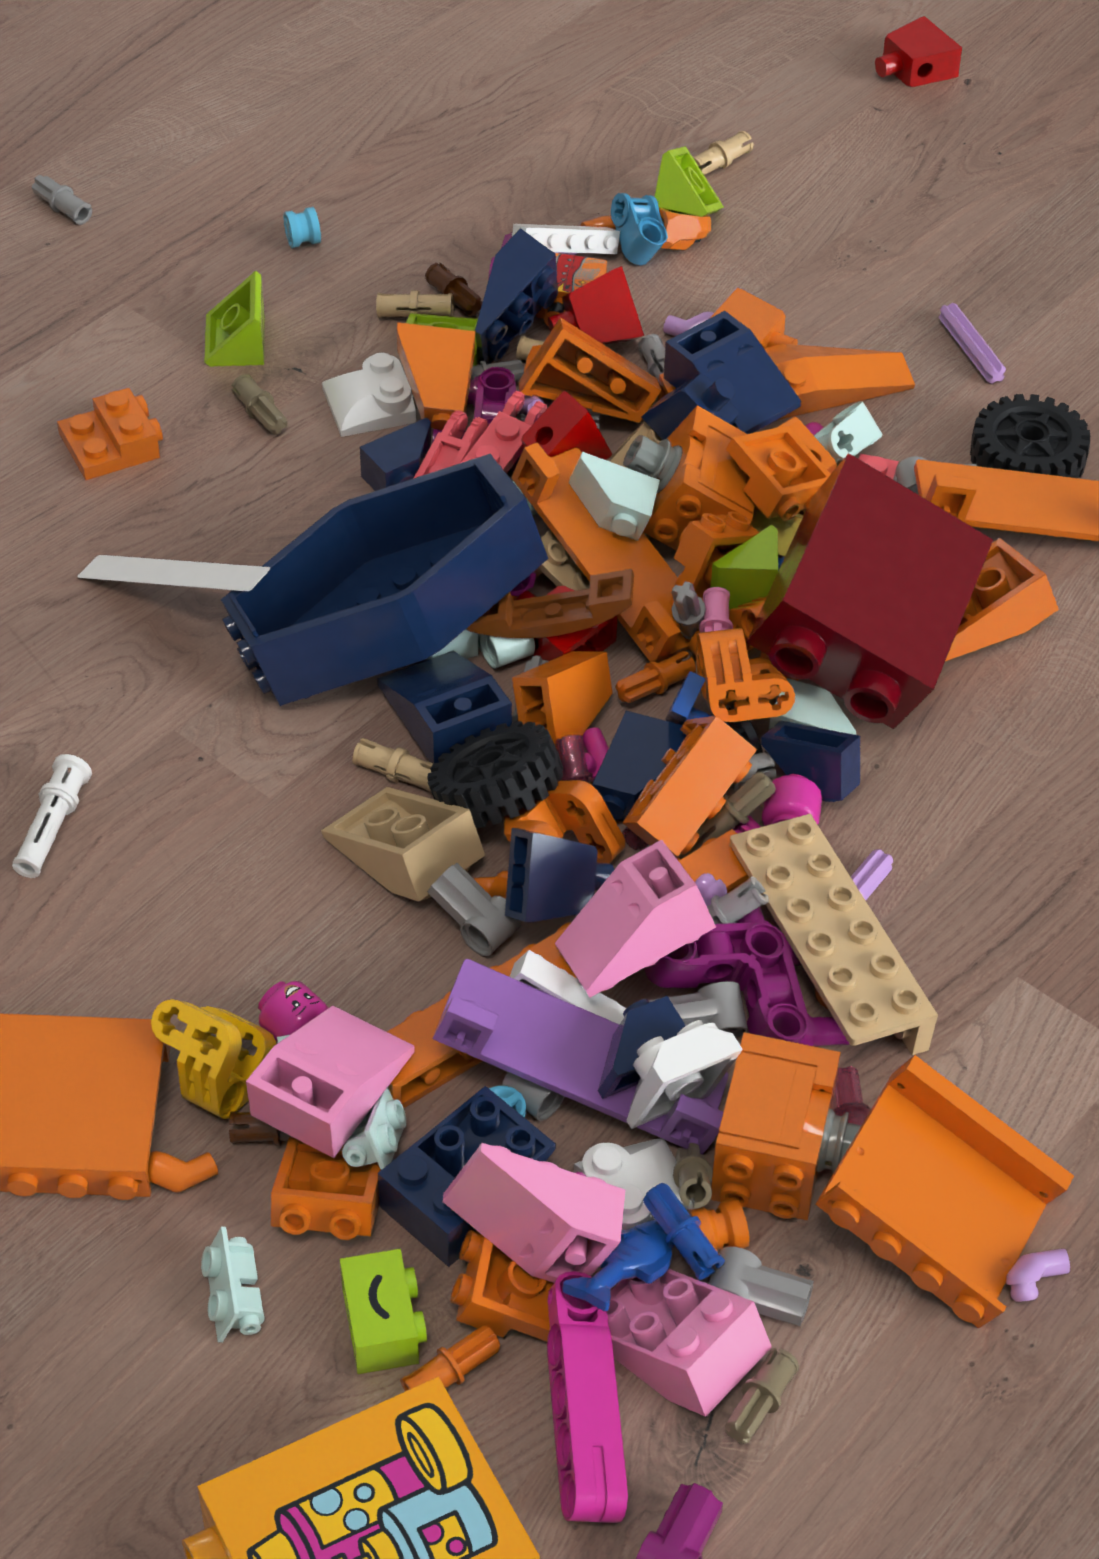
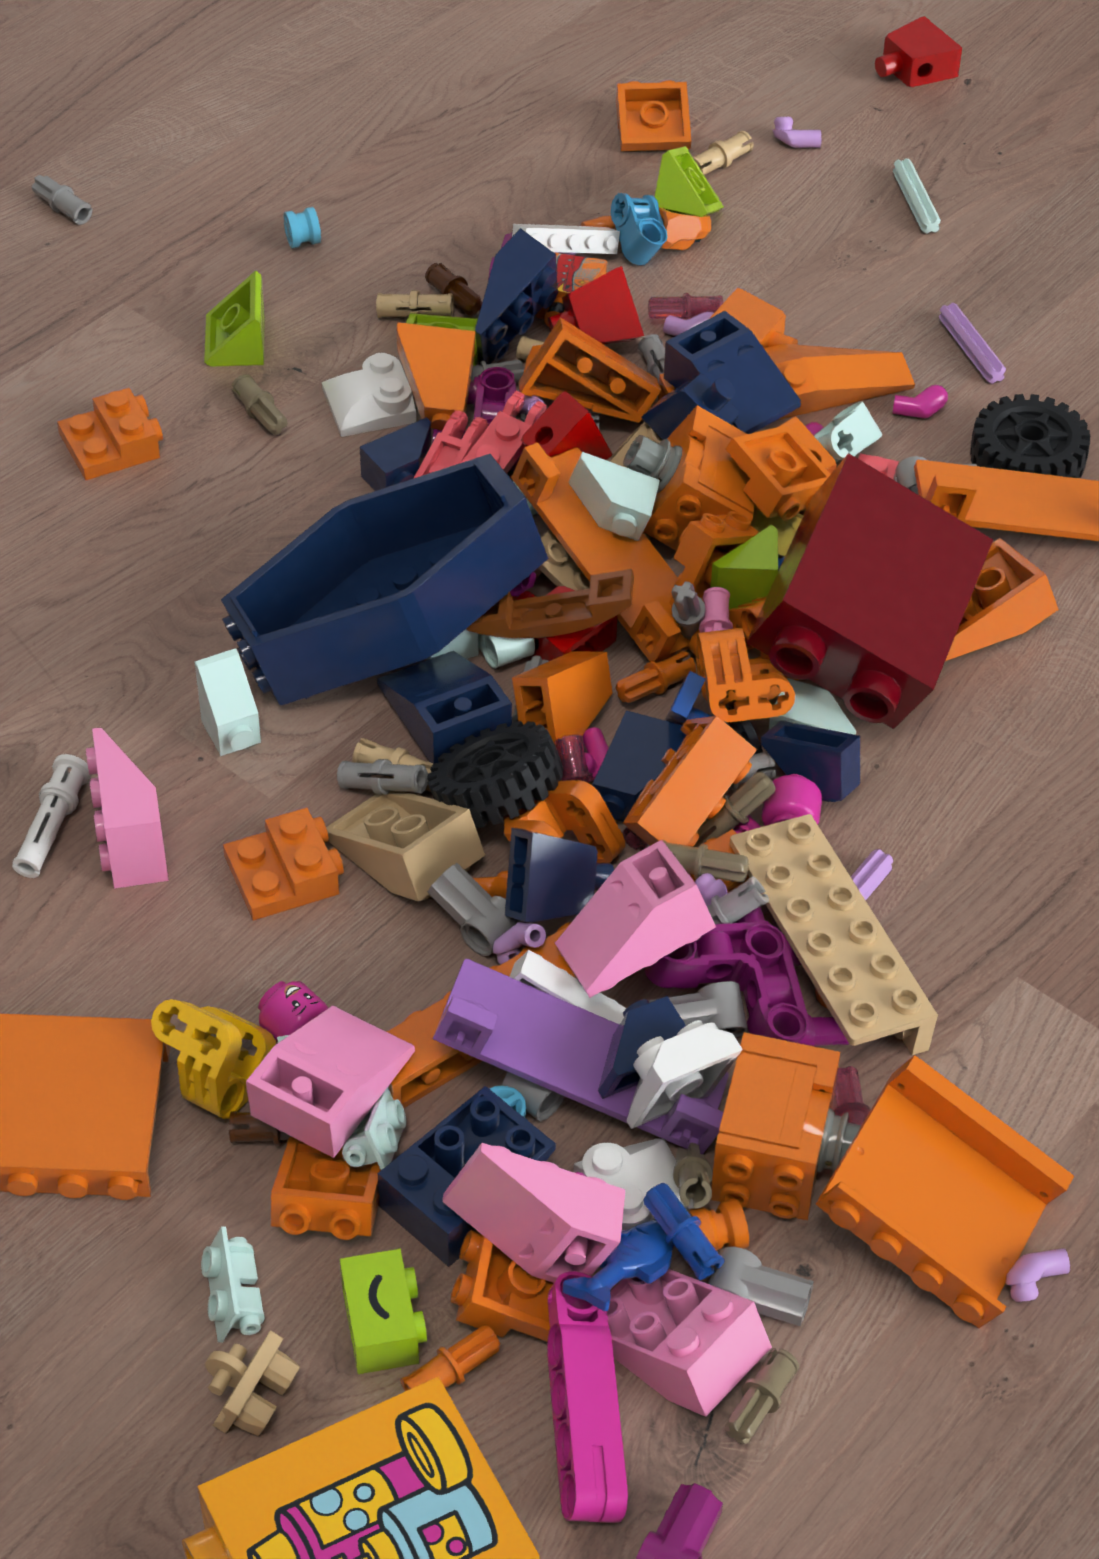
(127, 816): none -> bright pink slope
(174, 572): white sticker -> none
(177, 1174): orange arm -> none
(227, 702): none -> light aqua slope
(243, 1406): none -> tan hips
(285, 864): none -> orange plate
(405, 776): none -> light grey pin
(520, 934): none -> lavender arm
(653, 116): none -> orange plate
(682, 306): none -> clear pink axle
(717, 863): none -> dark tan axle
(795, 138): none -> lavender arm
(916, 196): none -> light aqua axle
(922, 405): none -> dark pink arm

